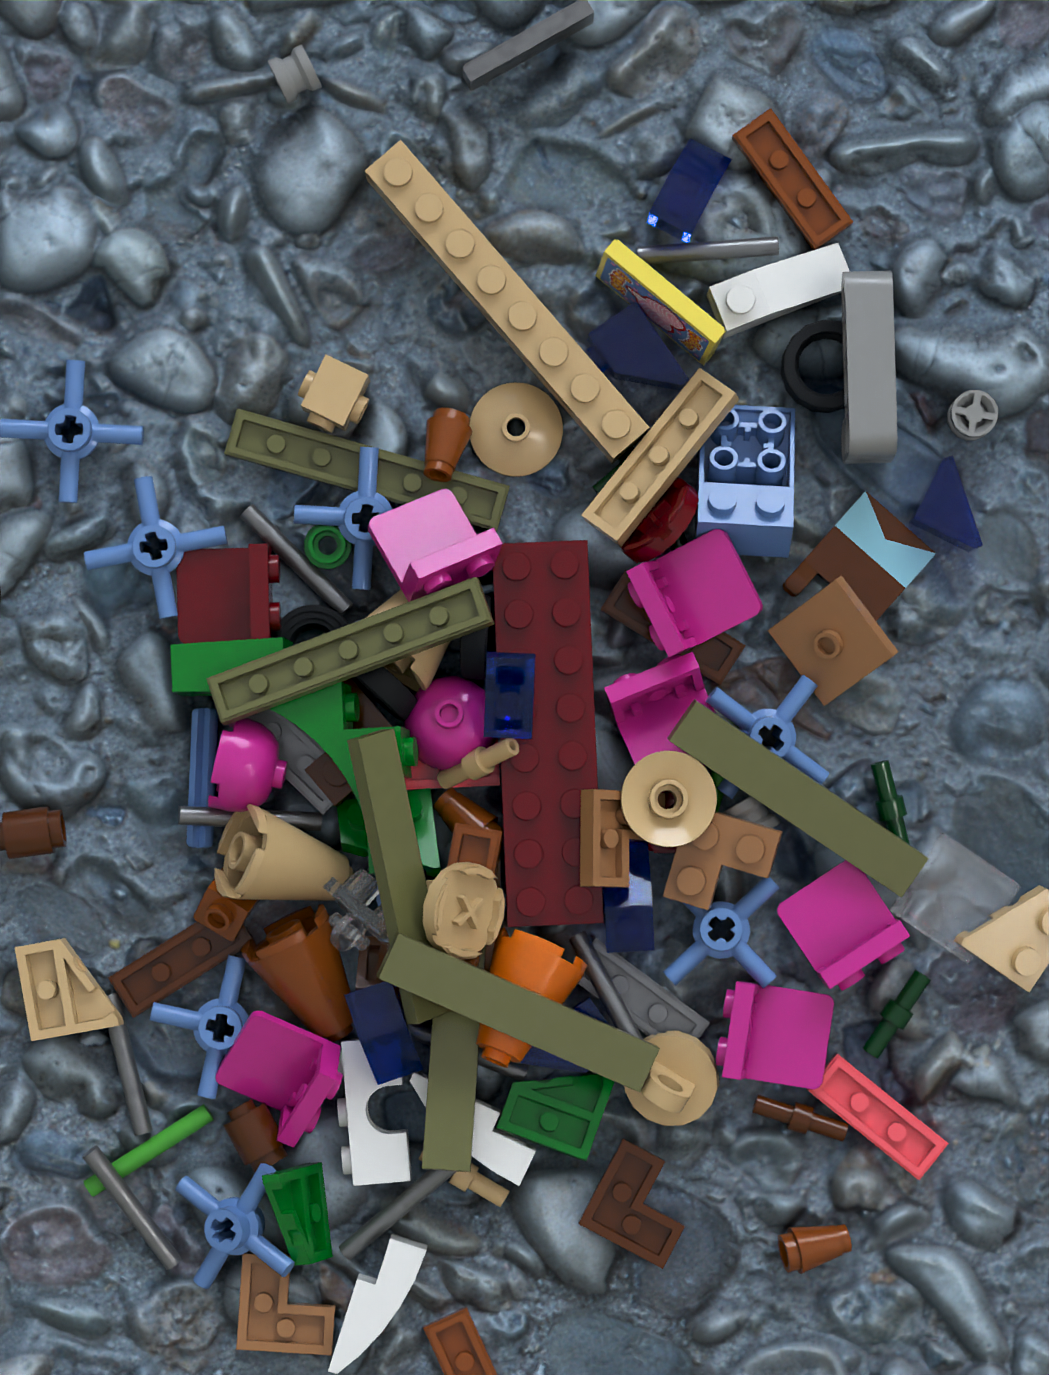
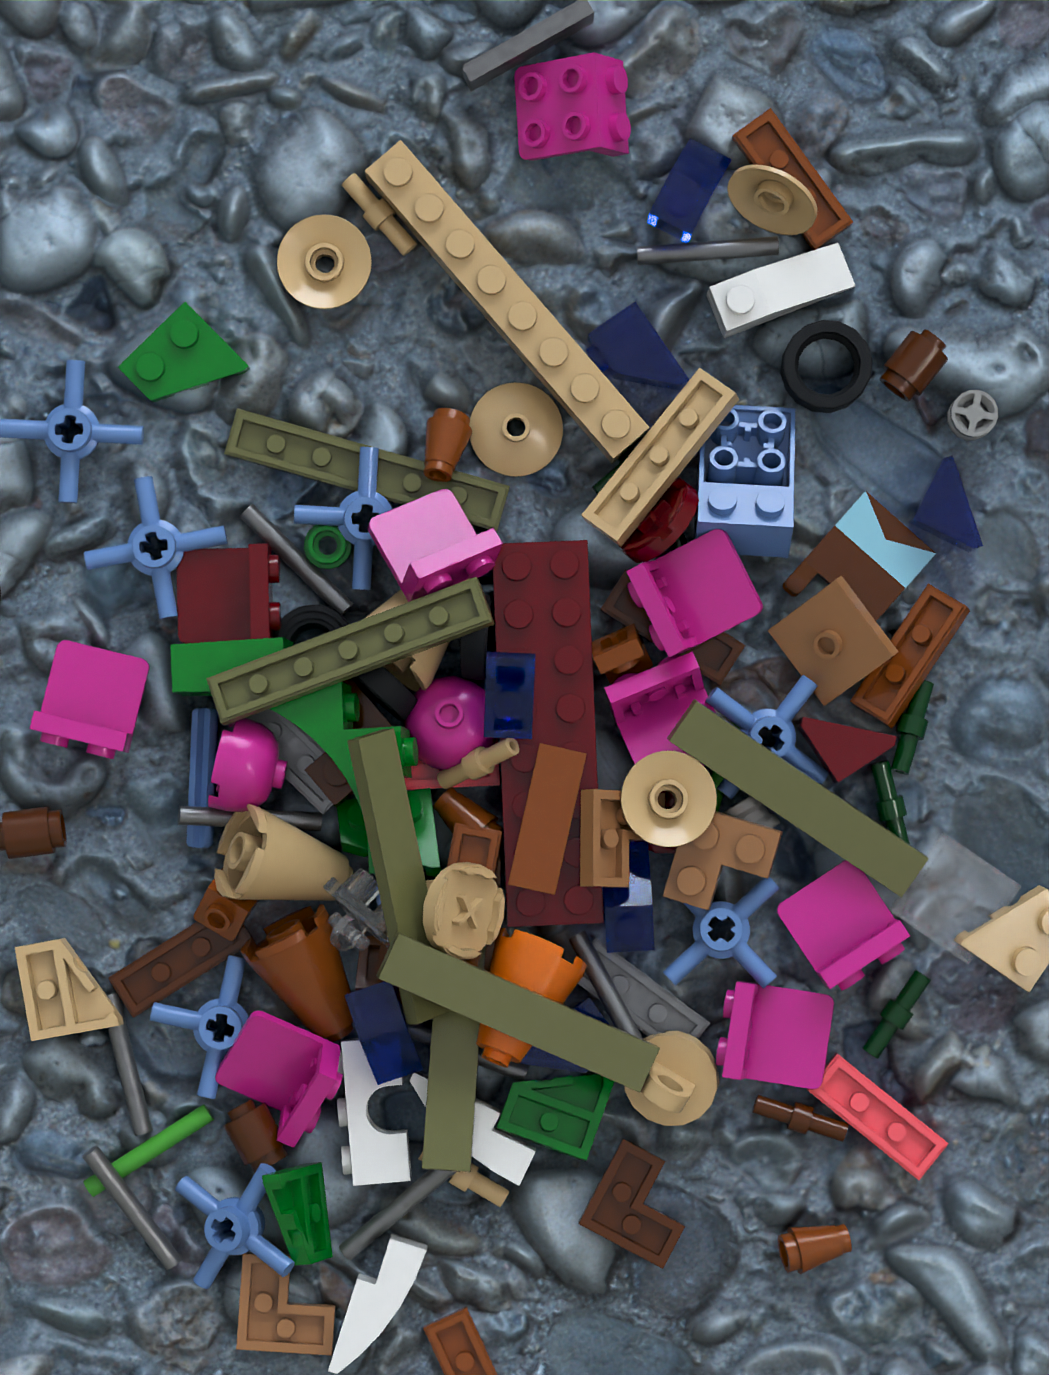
(91, 699): none -> dark pink bracket
(180, 357): none -> green wing
(294, 74): light grey wheel -> none
(318, 238): none -> tan dish
(334, 395): tan brick -> none
(379, 214): none -> tan bar
(547, 819): none -> dark orange tile
(572, 107): none -> dark pink bracket
(621, 653): none -> dark orange bracket
(660, 301): tile -> none
(772, 199): none -> tan dish
(843, 747): none -> dark red slope
(868, 368): light grey beam -> none
(911, 729): none -> dark green bar
(914, 364): none -> reddish brown brick
(920, 644): none -> dark orange tile

